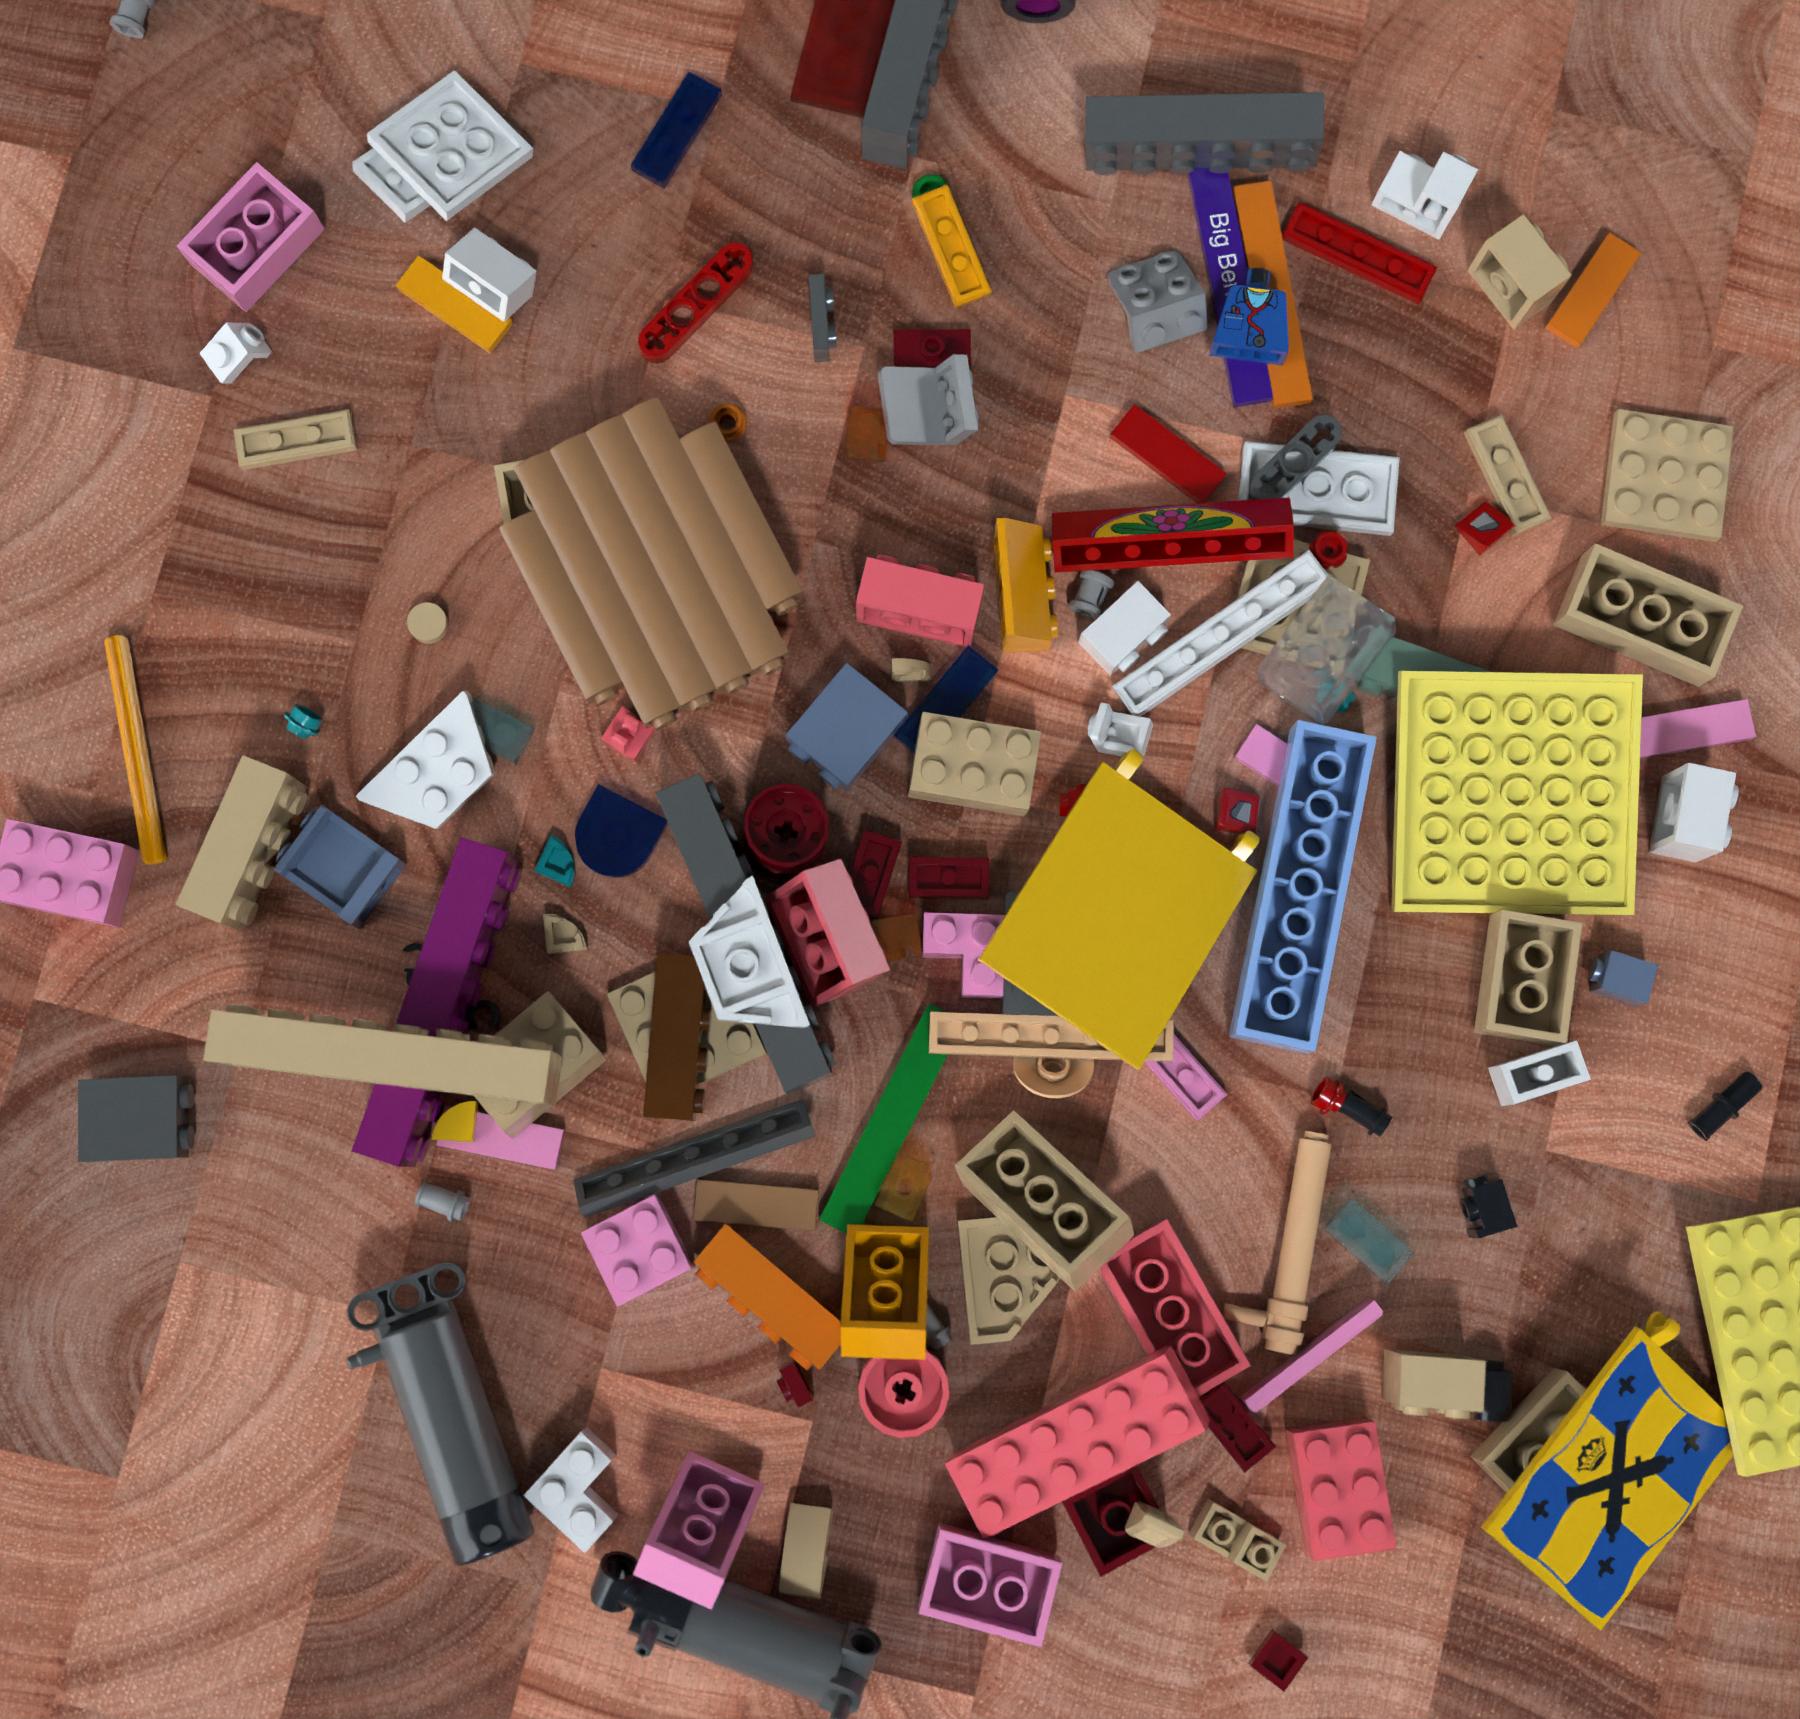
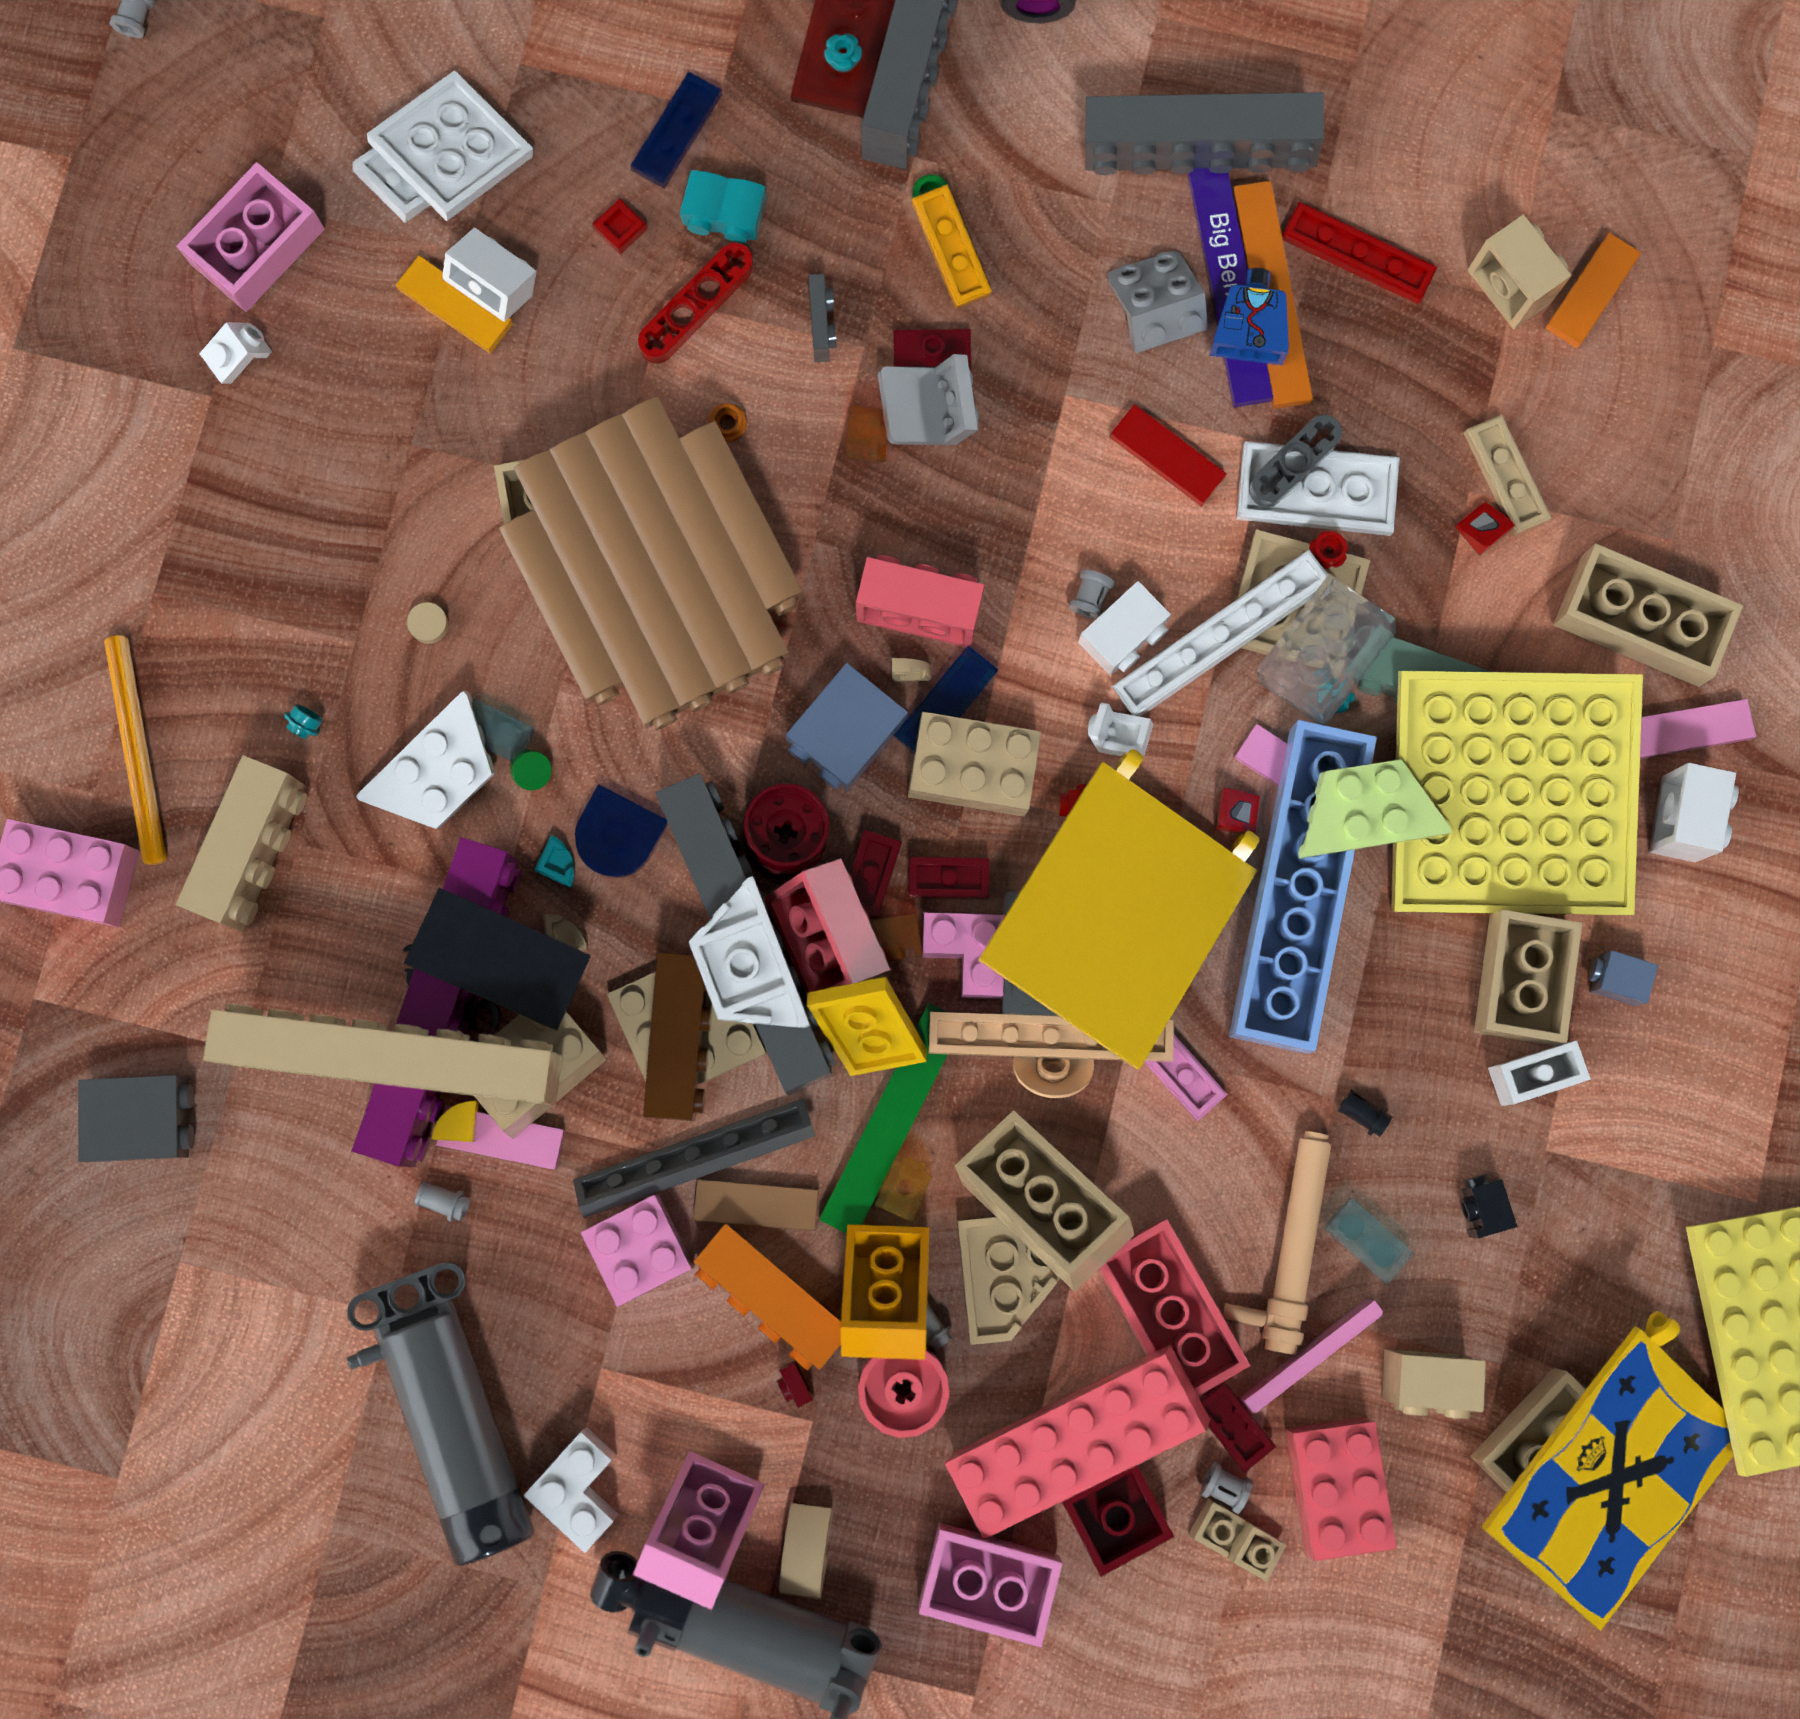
(295, 439): tan tile -> none
(339, 866): sand blue panel -> none
(497, 959): none -> black tile
(530, 769): none -> green tile
(620, 226): none -> red tile
(628, 734): coral tile -> none
(723, 206): none -> teal brick
(845, 61): none -> teal plate
(867, 1026): none -> yellow plate
(1023, 586): light orange slope -> none
(1153, 1526): tan slope -> none
(1173, 535): red brick -> none
(1226, 1487): none -> light grey bush
(1278, 1660): dark red plate -> none
(1328, 1095): red plate -> none
(1369, 809): none -> yellowish green wing
(1425, 194): white brick -> none
(1497, 1393): black brick -> none
(1667, 475): tan plate -> none
(1725, 1105): black axle -> none

